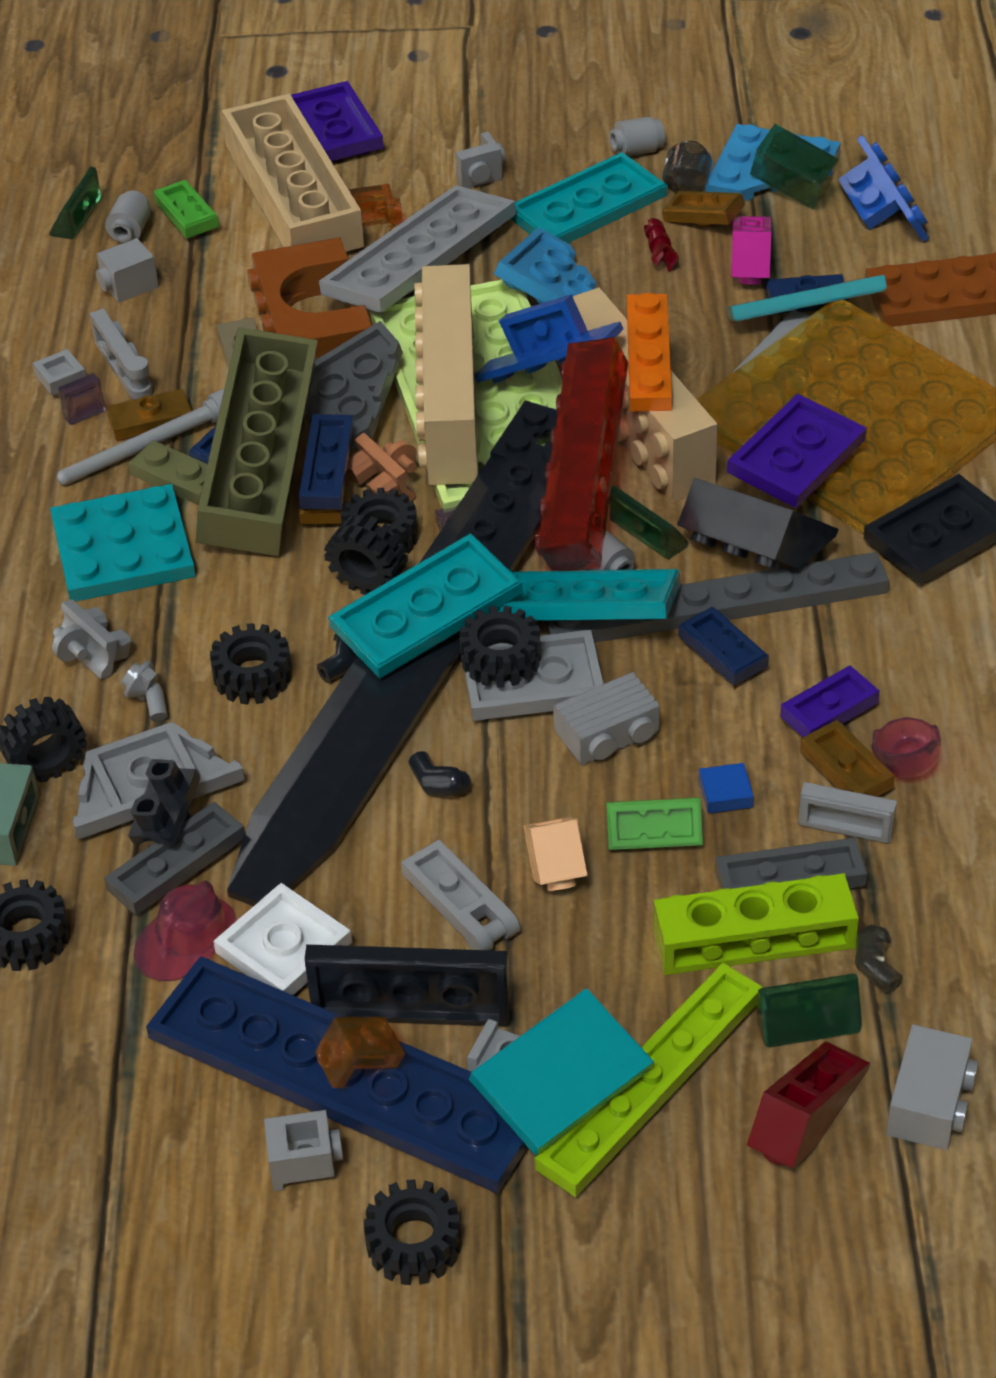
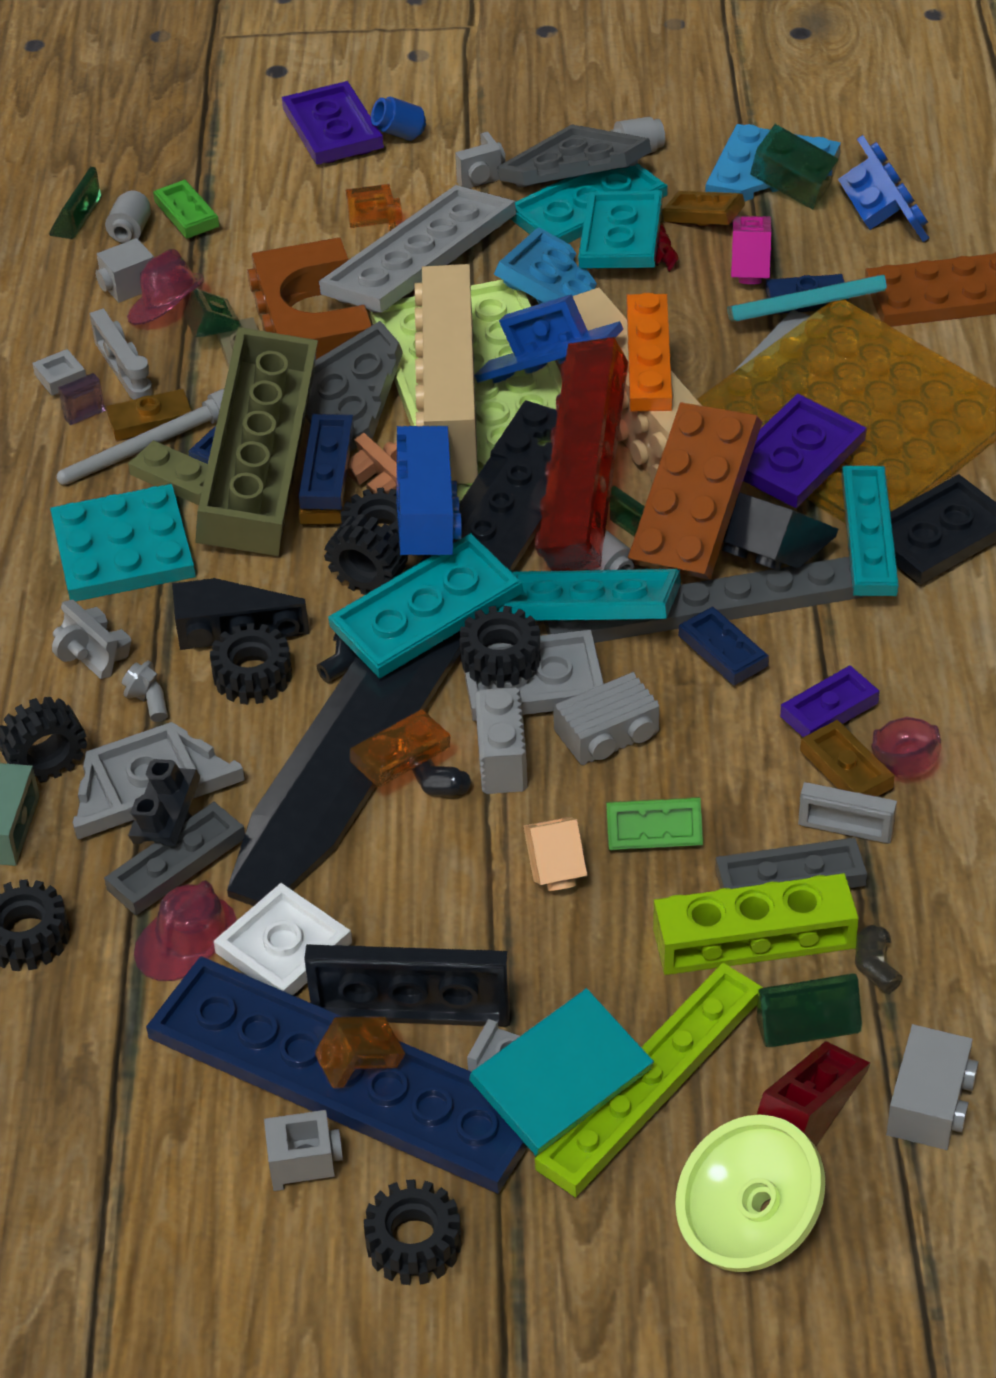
(163, 286): none -> clear pink piece
(209, 314): none -> clear green slope
(215, 605): none -> black slope
(291, 174): tan brick -> none
(398, 118): none -> blue brick
(400, 748): none -> clear orange plate
(424, 492): none -> blue wedge
(459, 896): light grey plate -> none
(501, 740): none -> light grey brick
(572, 154): none -> dark grey plate
(621, 229): none -> teal tile
(687, 167): clear smoke head -> none
(695, 490): none -> dark orange plate
(725, 788): blue tile -> none
(730, 1181): none -> yellowish green dish
(869, 531): none -> teal tile

